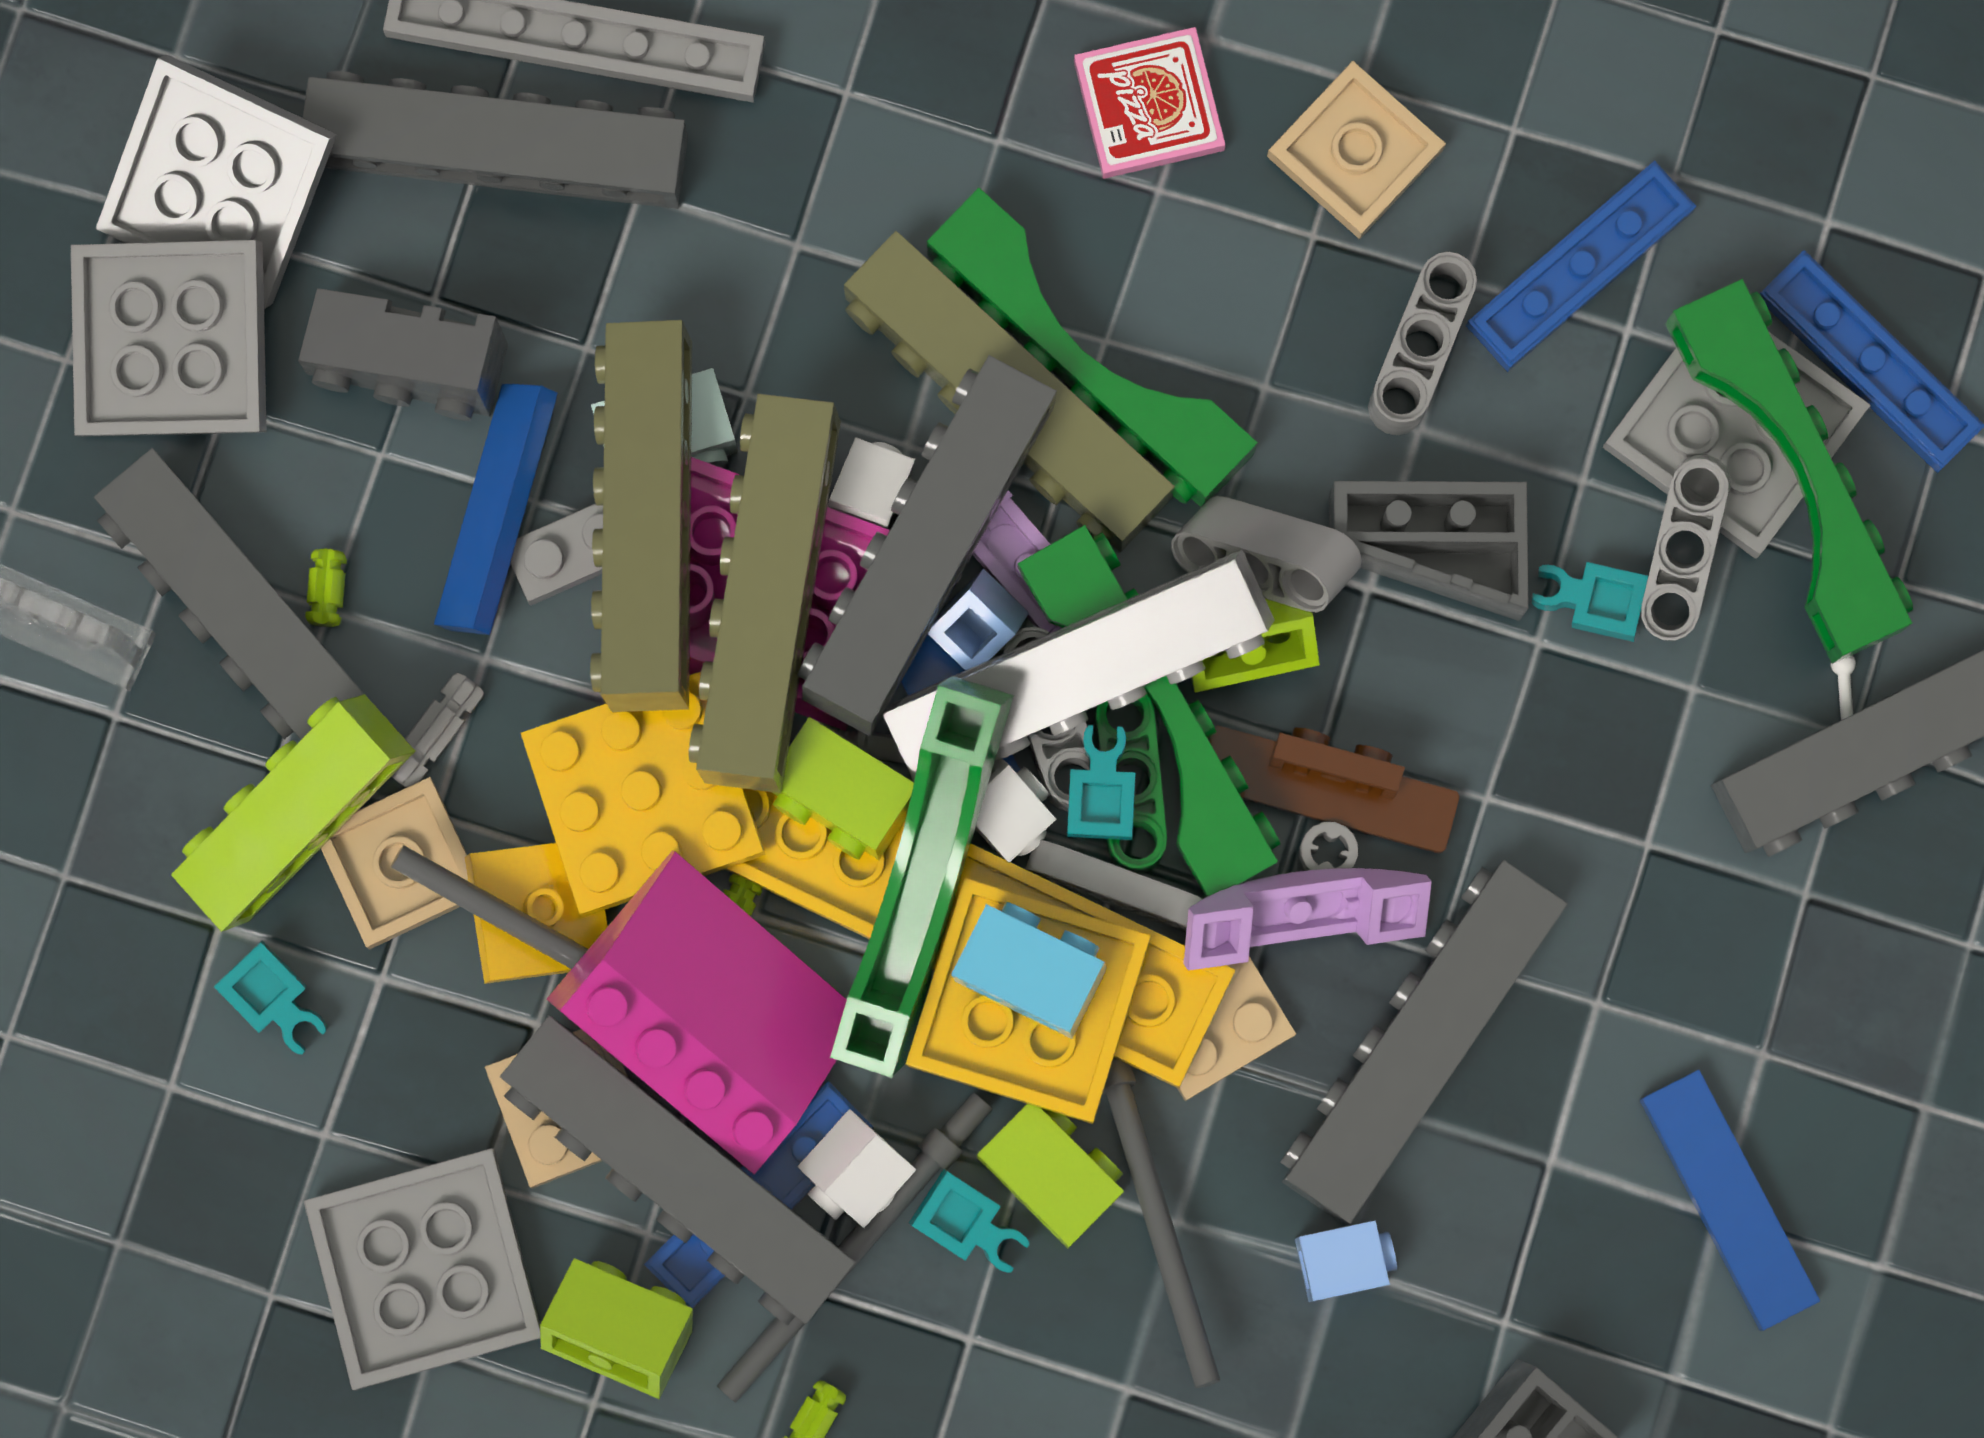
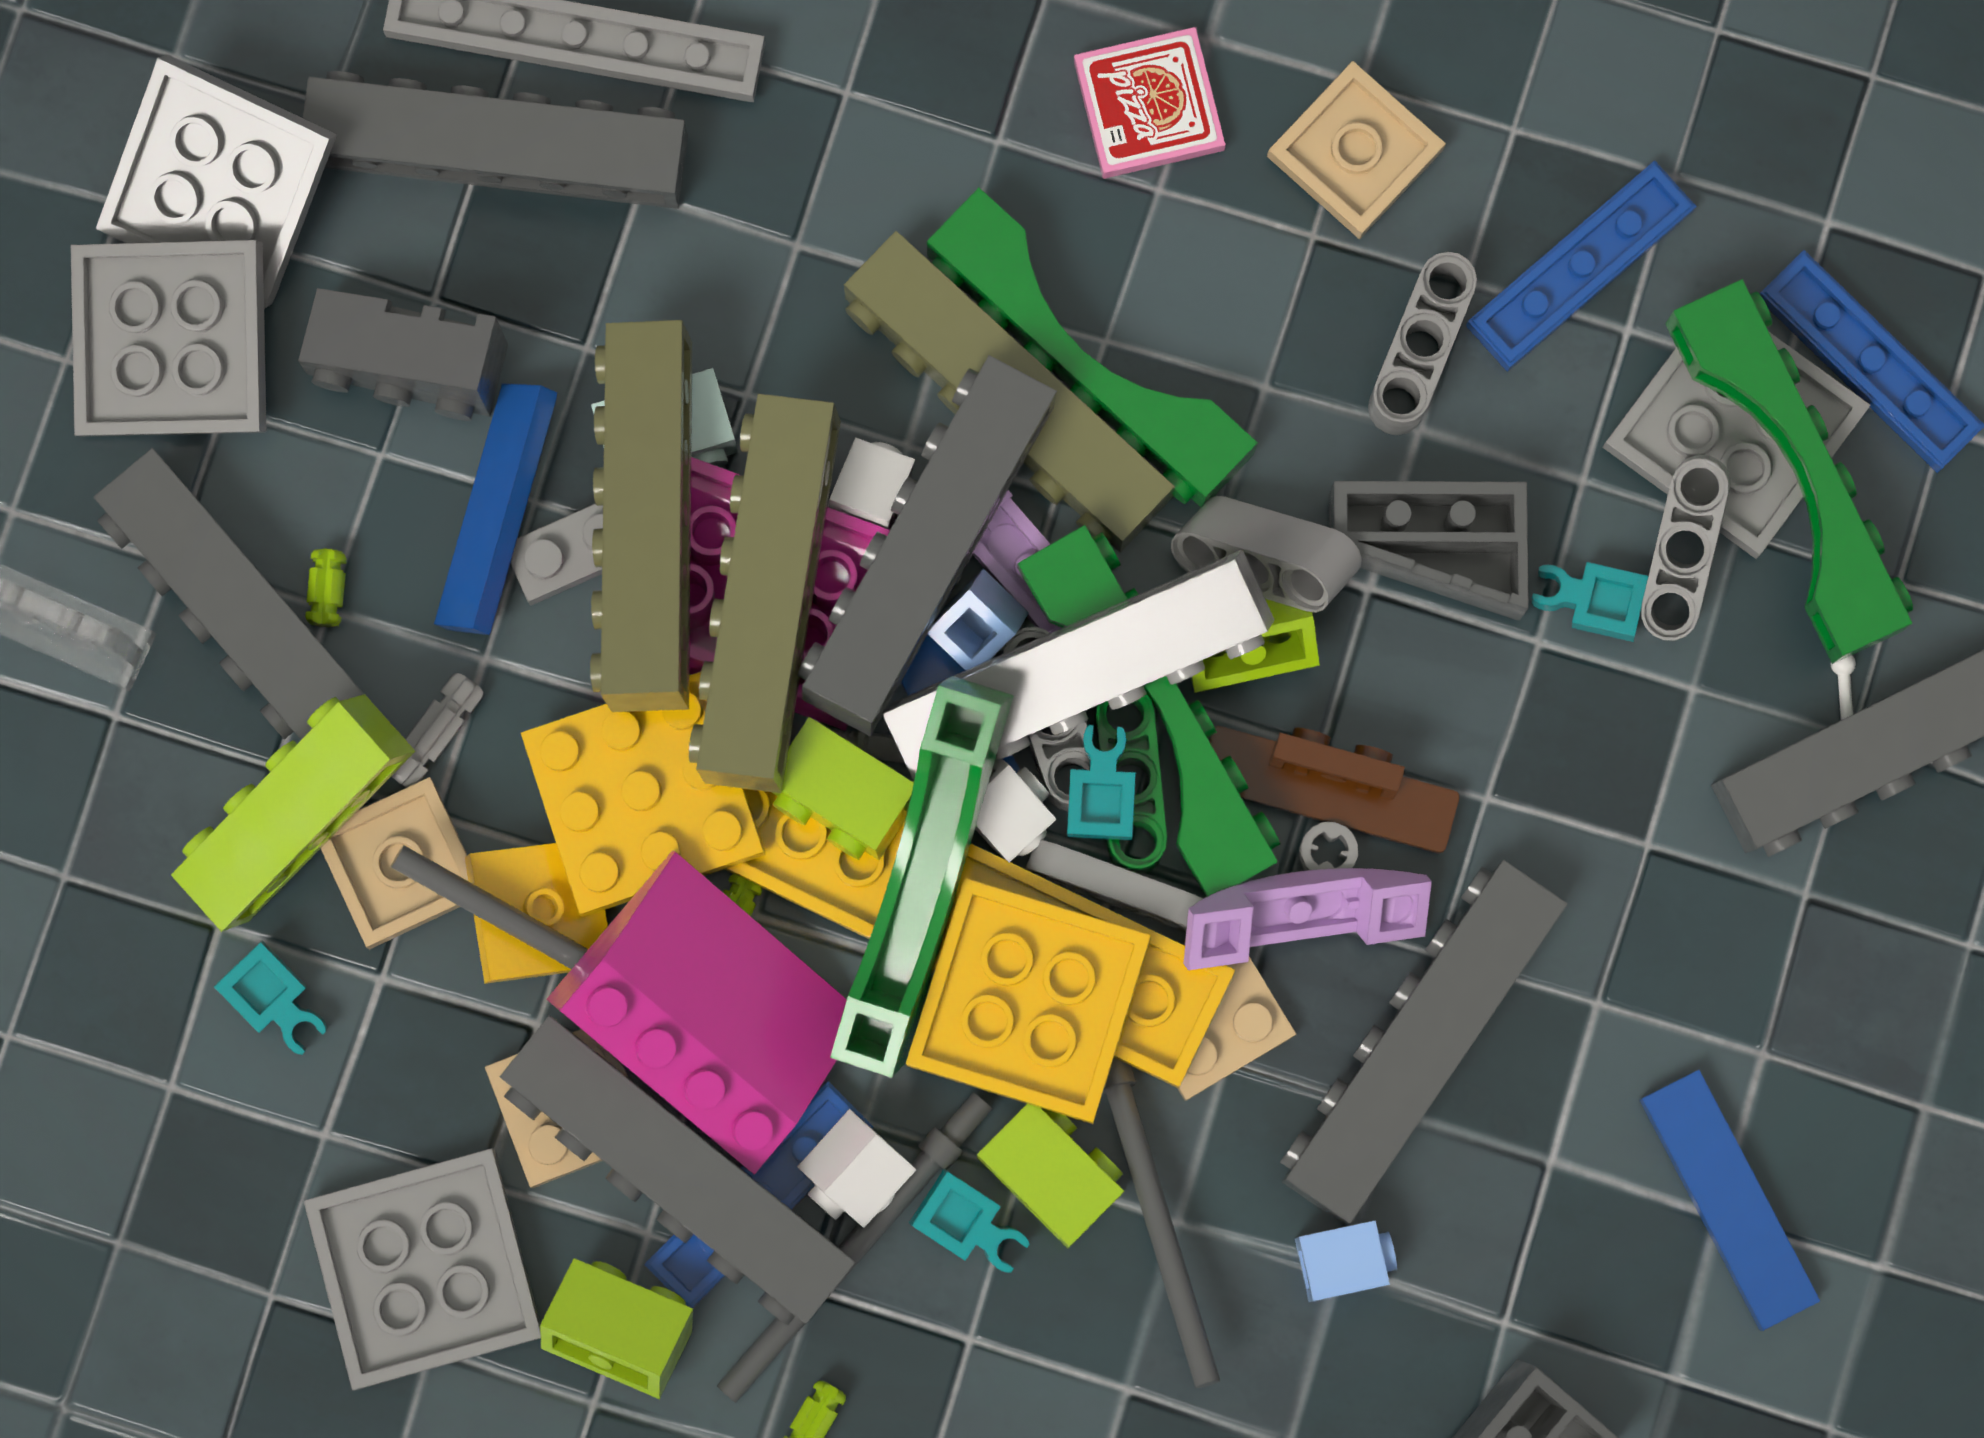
(1030, 969): medium azure brick -> none

